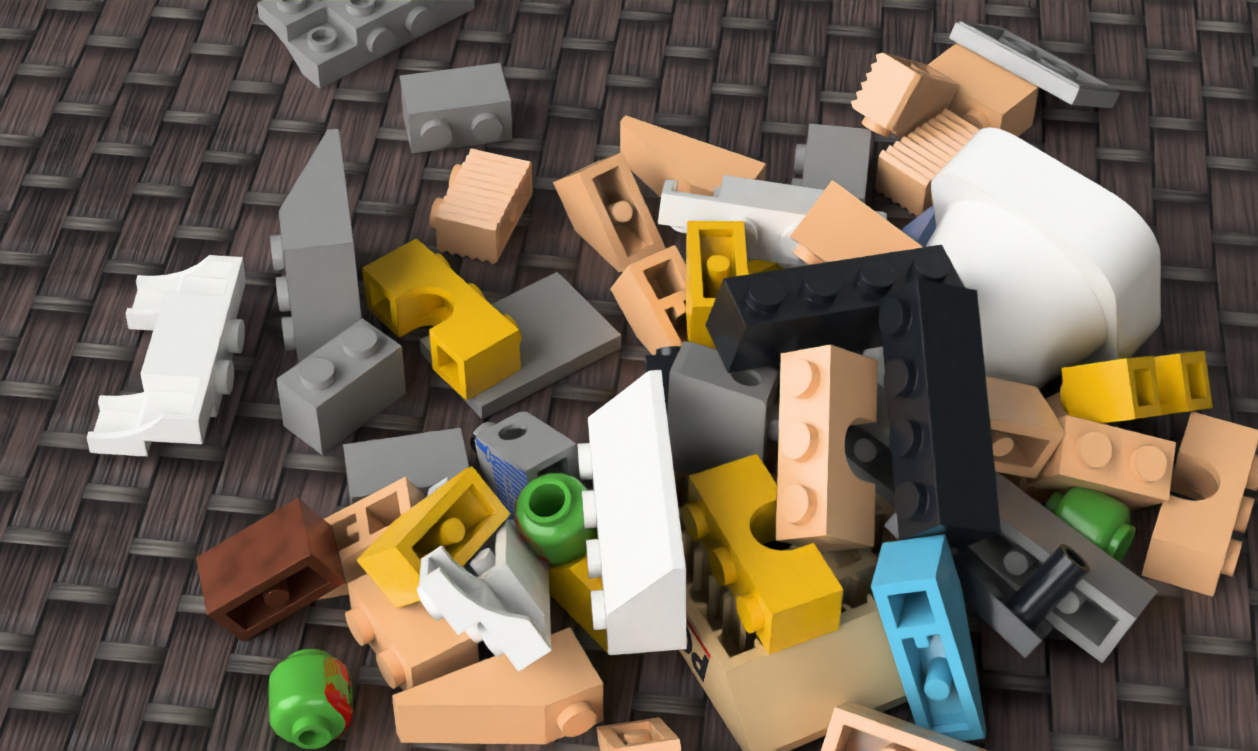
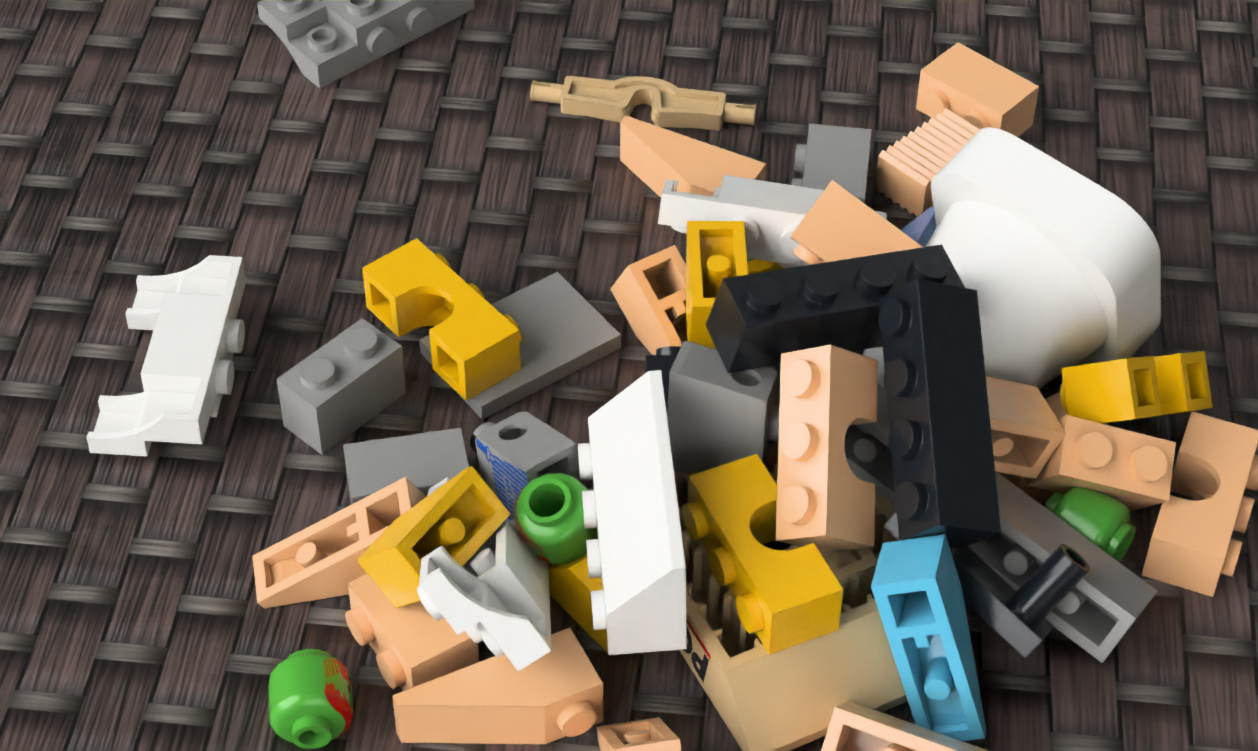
(270, 570): copper brick -> none
(316, 254): light grey slope -> none
(456, 108): light grey brick -> none
(482, 205): light nougat brick -> none
(610, 211): light nougat slope -> none
(668, 103): none -> tan piece
(902, 95): light nougat brick -> none
(1035, 64): light grey tile -> none

